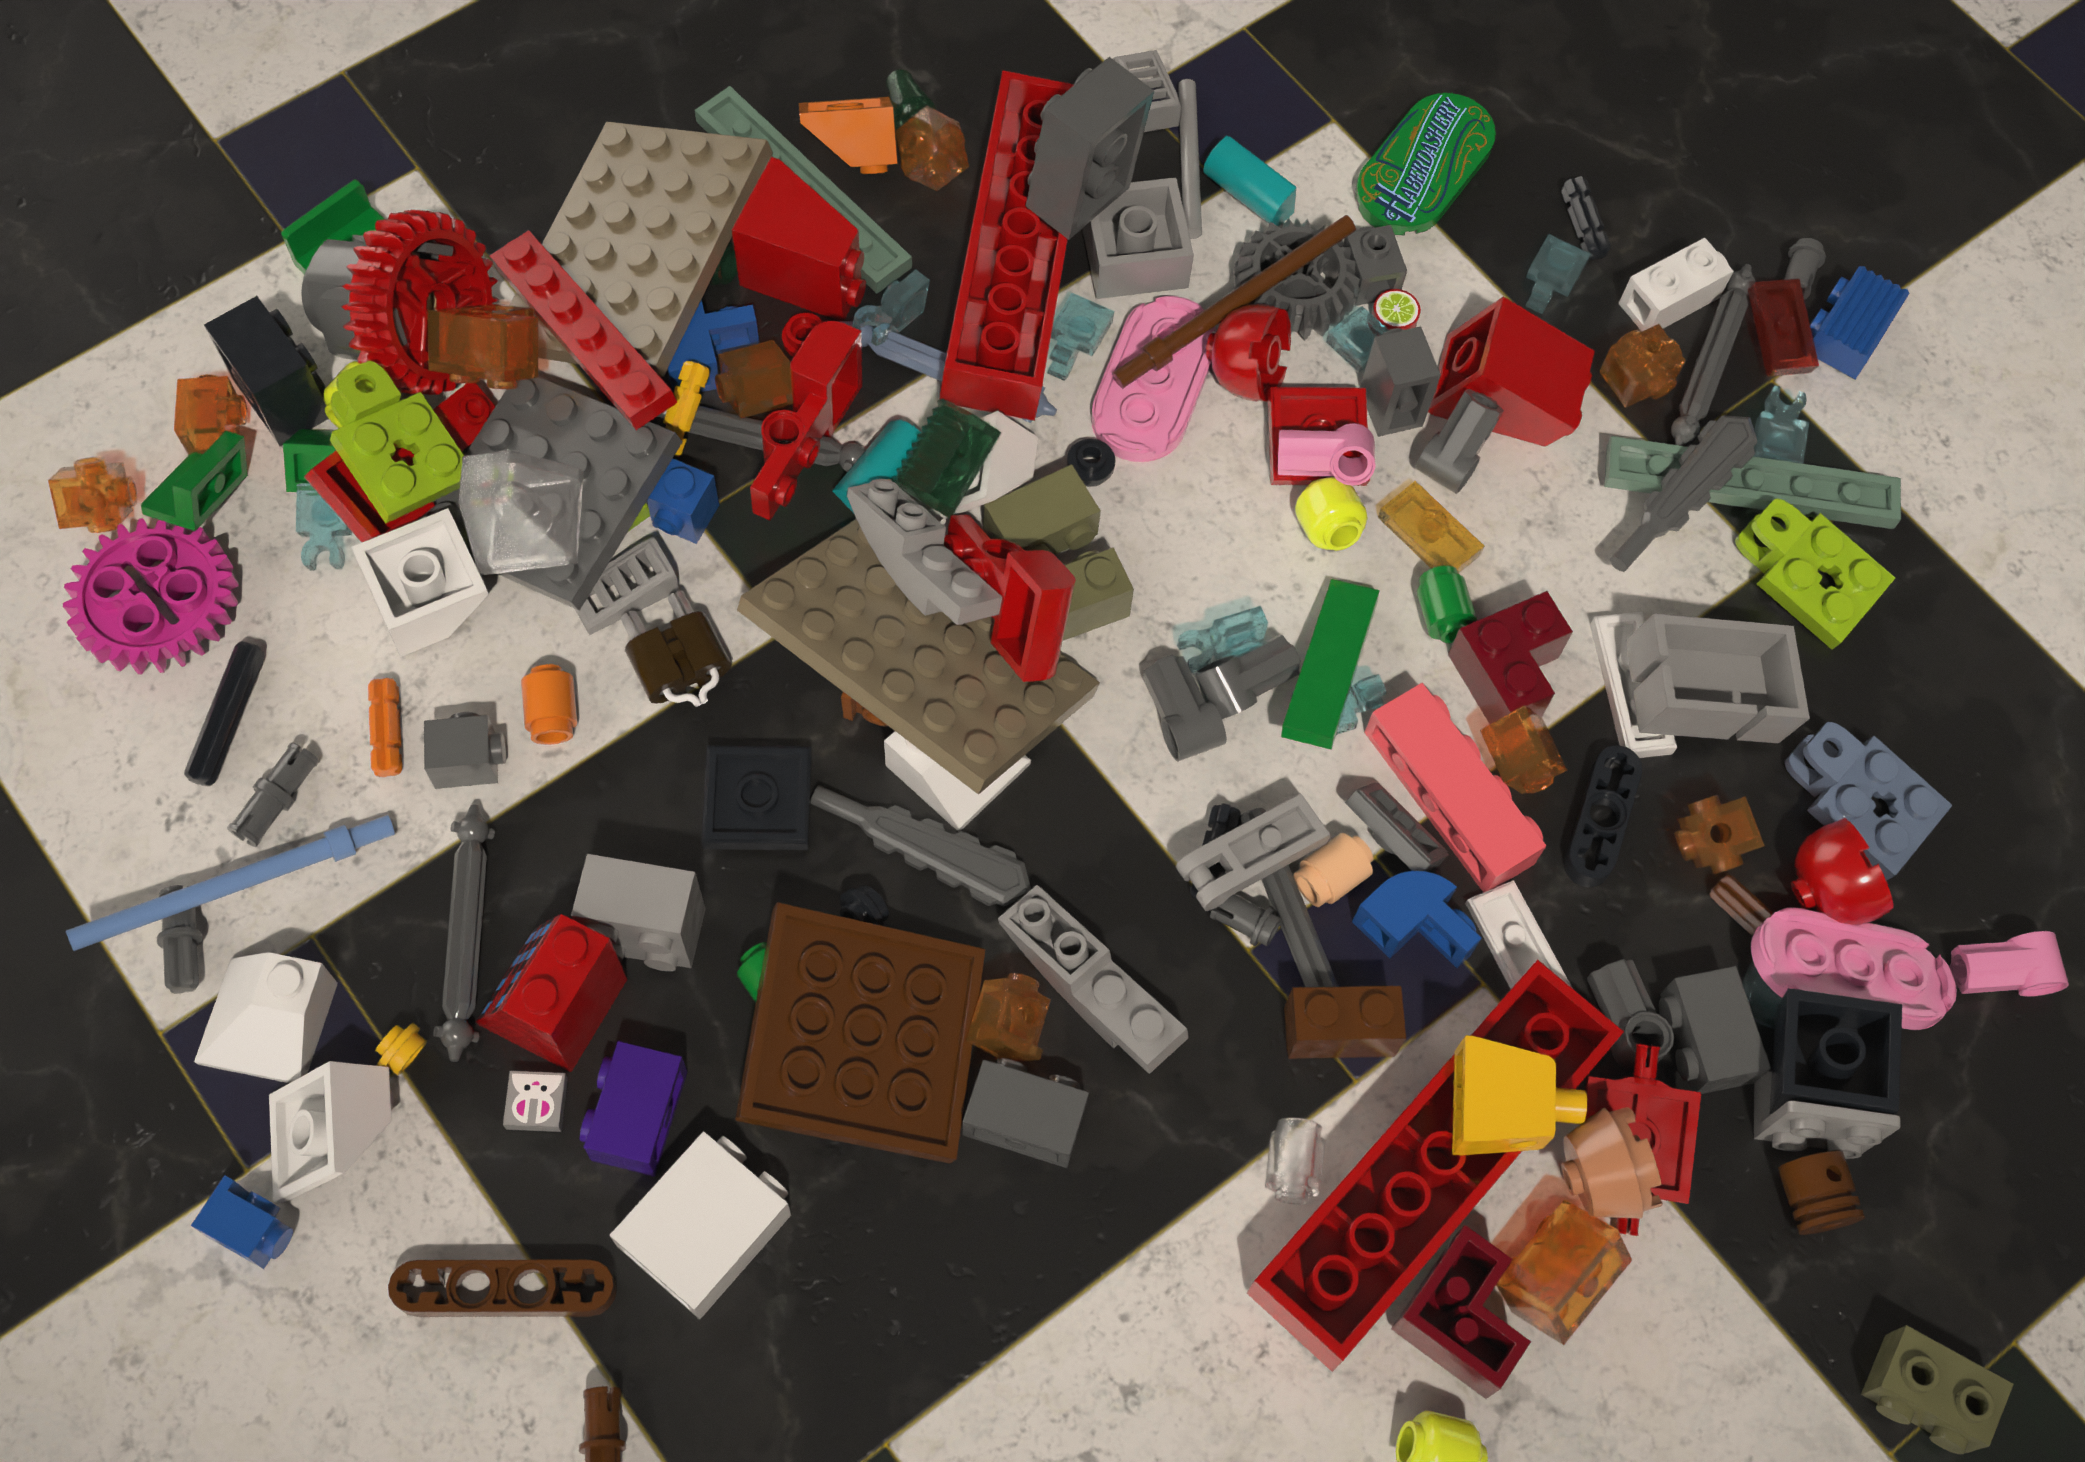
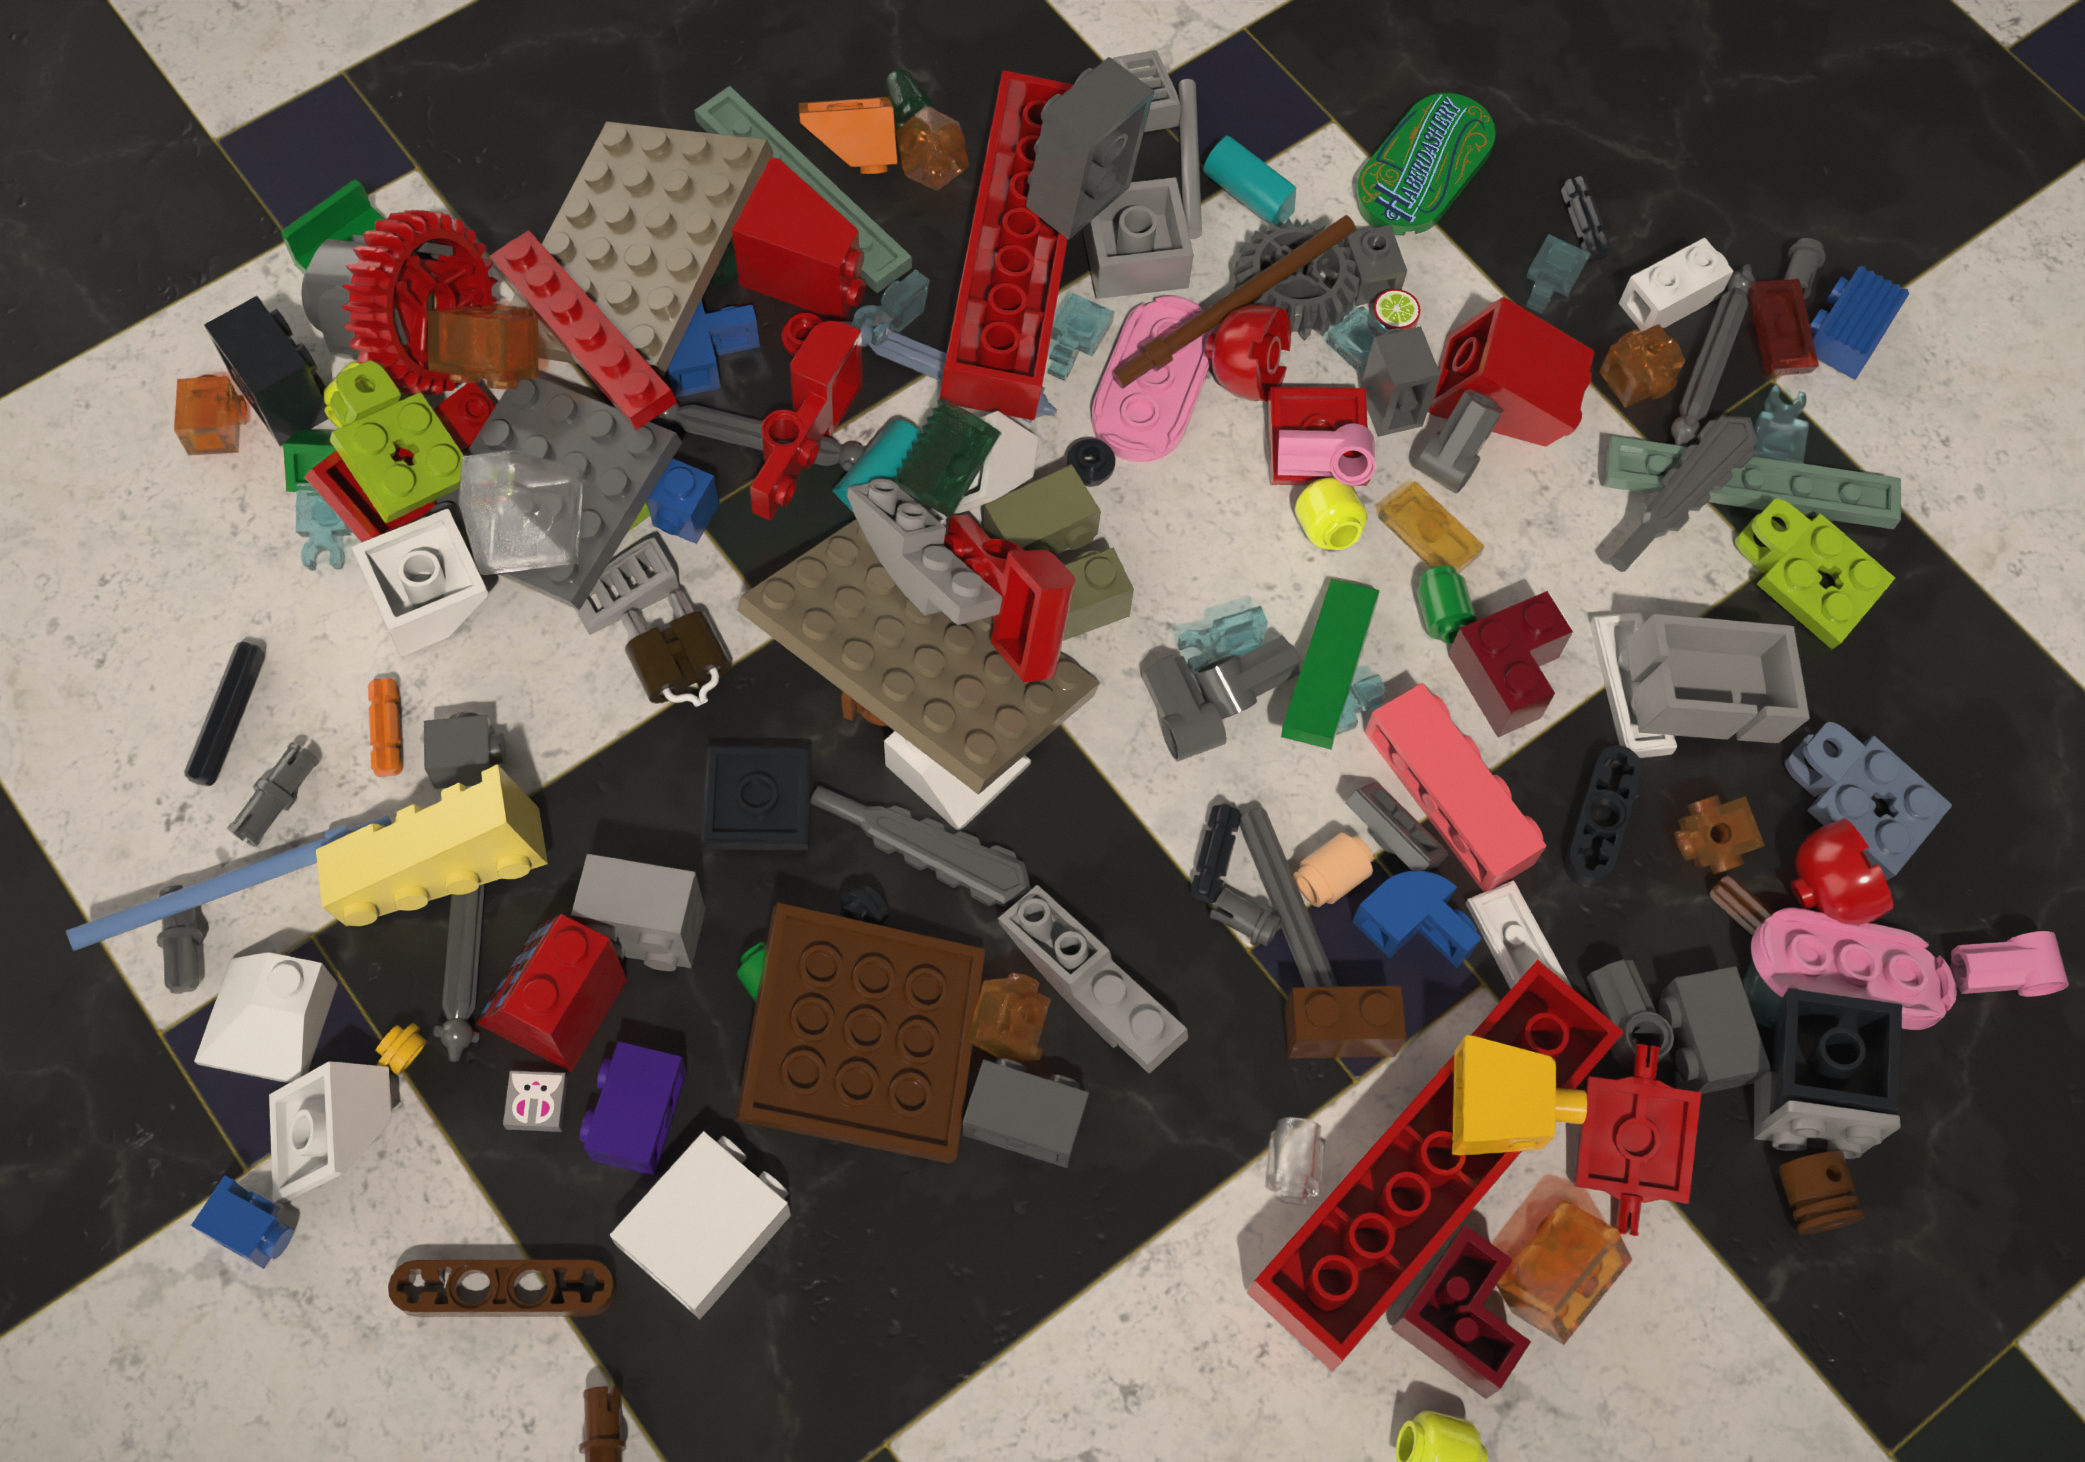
(92, 494): clear orange brick -> none
(111, 623): dark pink gear -> none
(199, 483): green panel -> none
(433, 851): none -> light yellow wedge
(549, 704): orange brick -> none
(681, 415): yellow axle -> none
(755, 379): clear orange brick -> none
(1253, 851): light grey plate -> none
(1523, 751): clear orange brick -> none
(1611, 1166): nougat cone -> none
(1937, 1391): olive brick -> none

